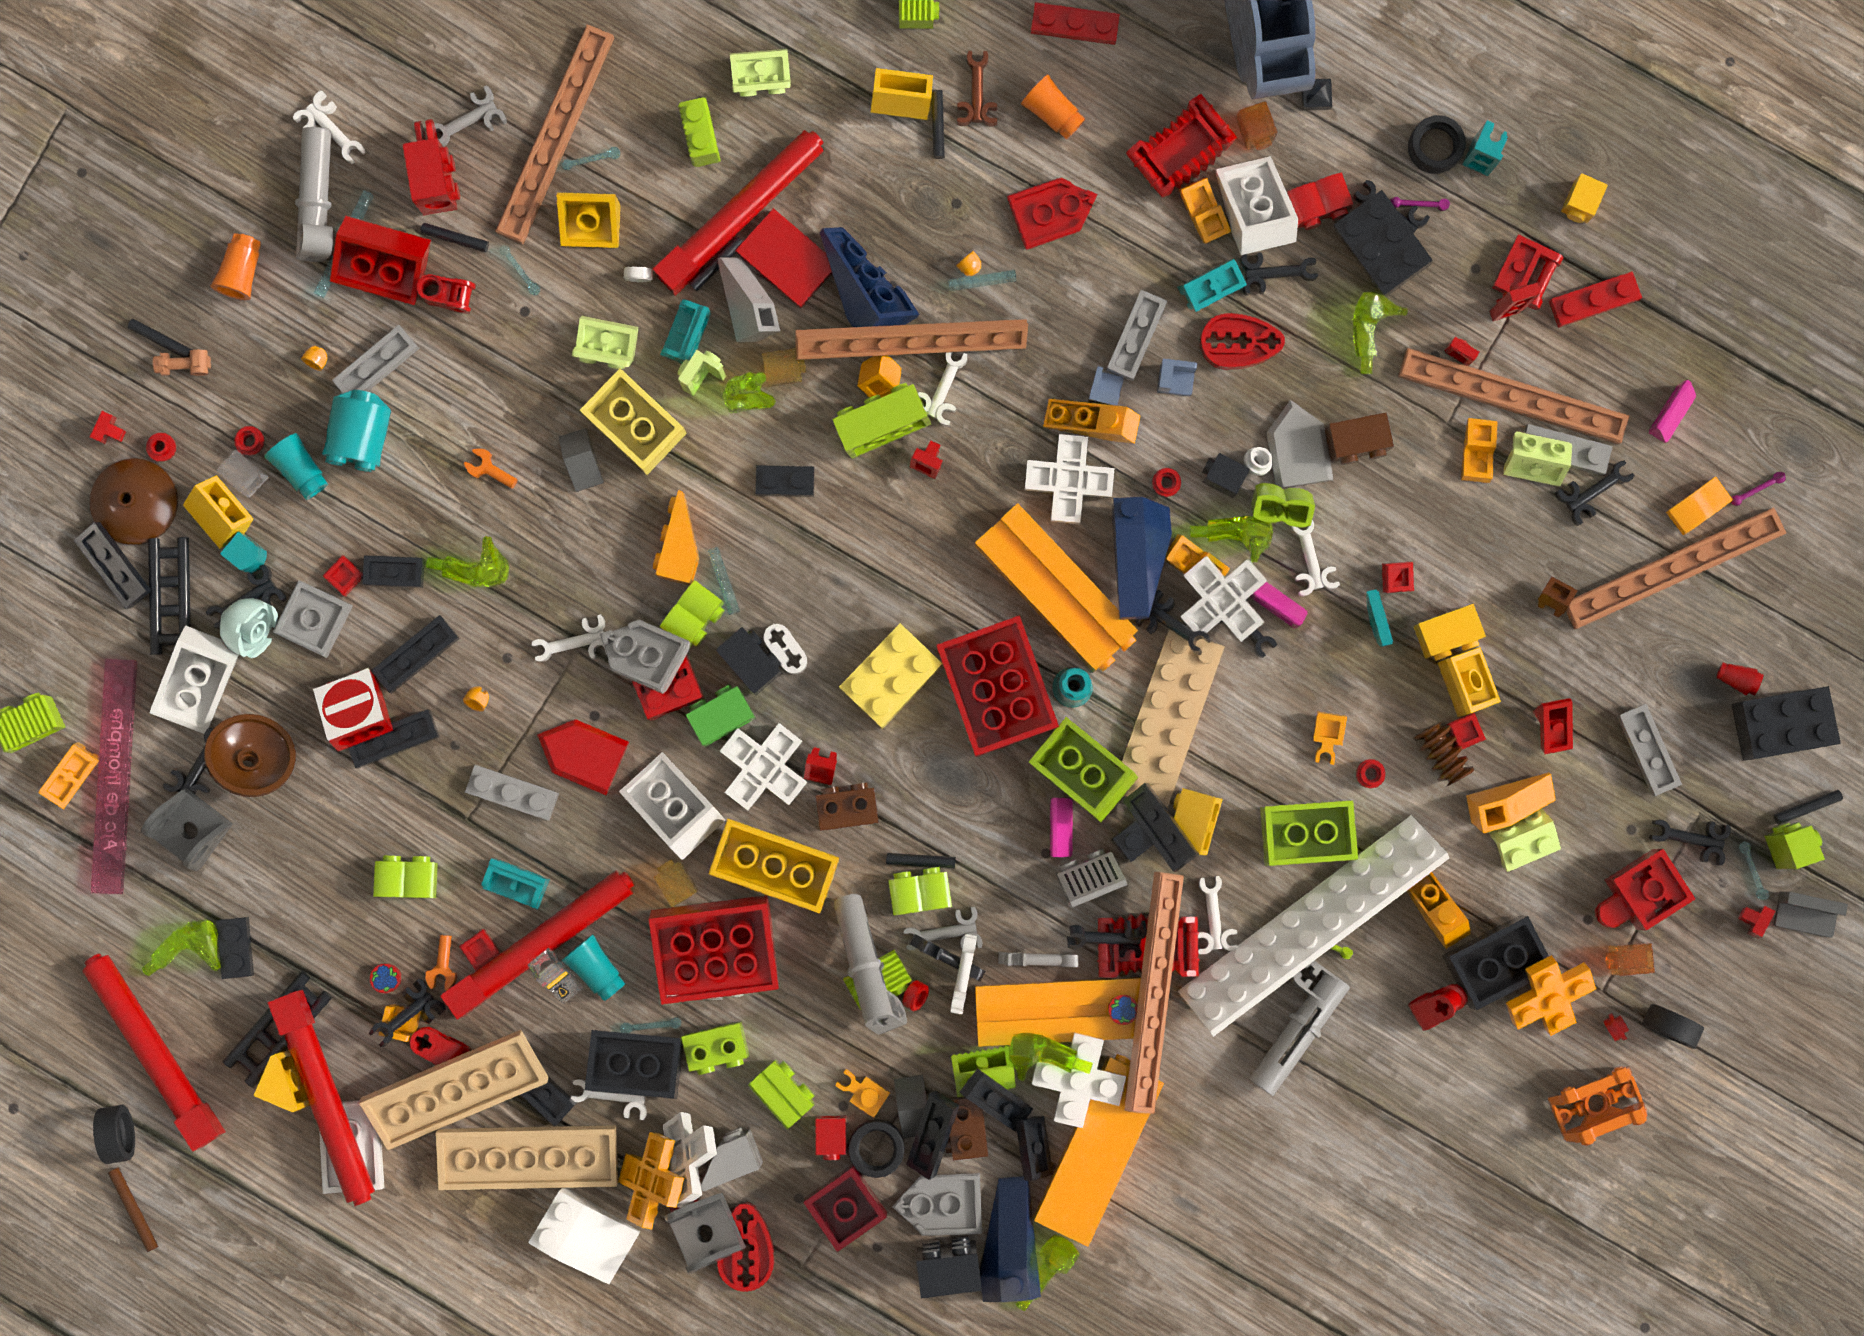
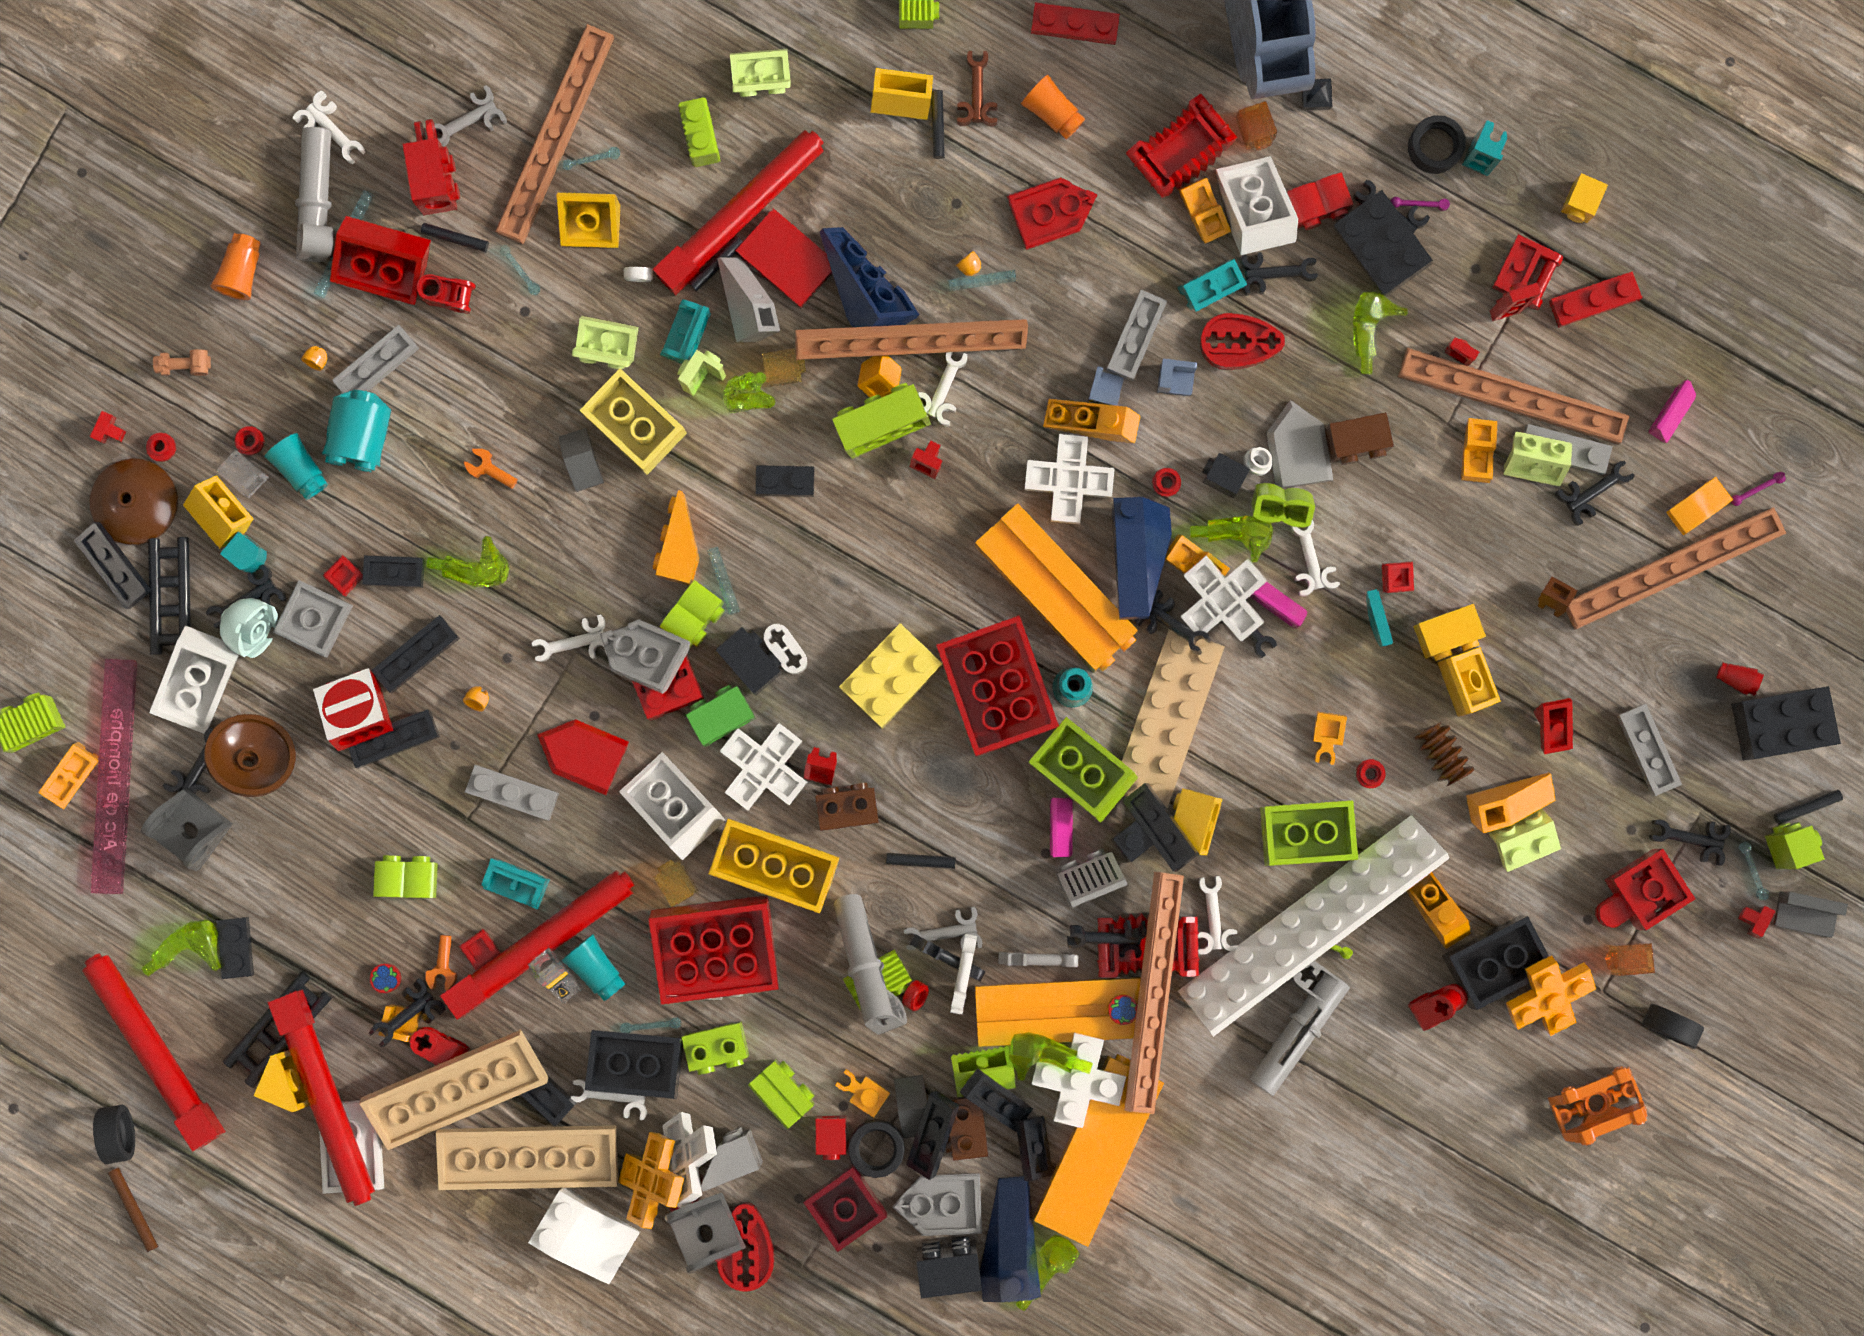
(159, 338): black piece -> none
(919, 892): lime brick -> none
(1466, 731): red tile -> none
(1616, 1027): red plate -> none

